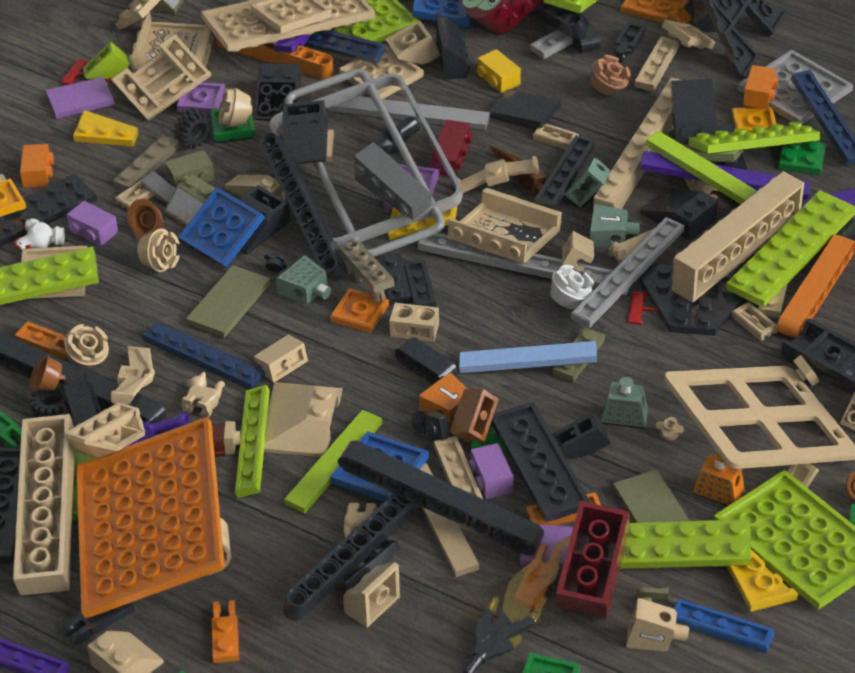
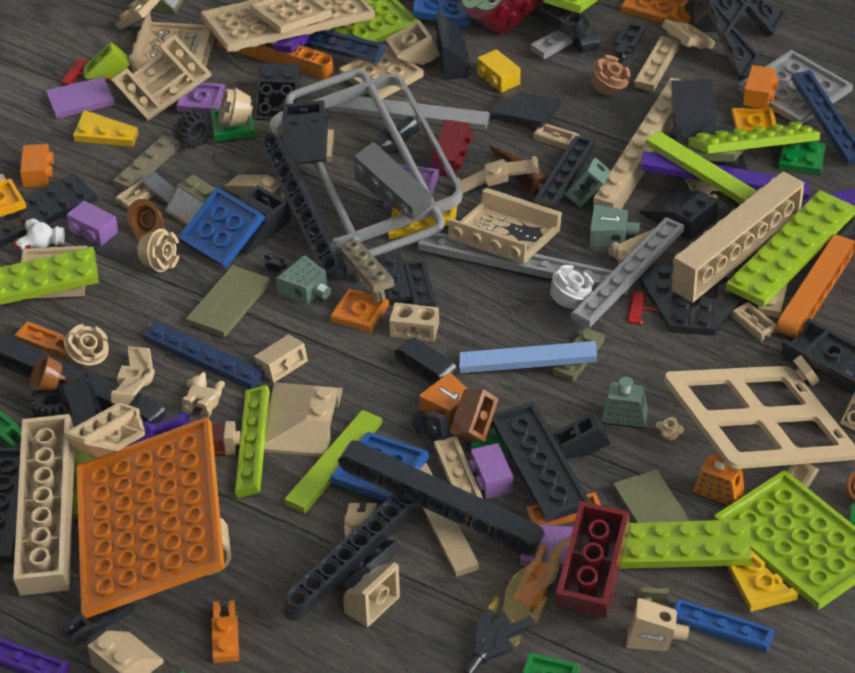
(192, 164): olive brick -> none
(577, 248): tan hinge -> none

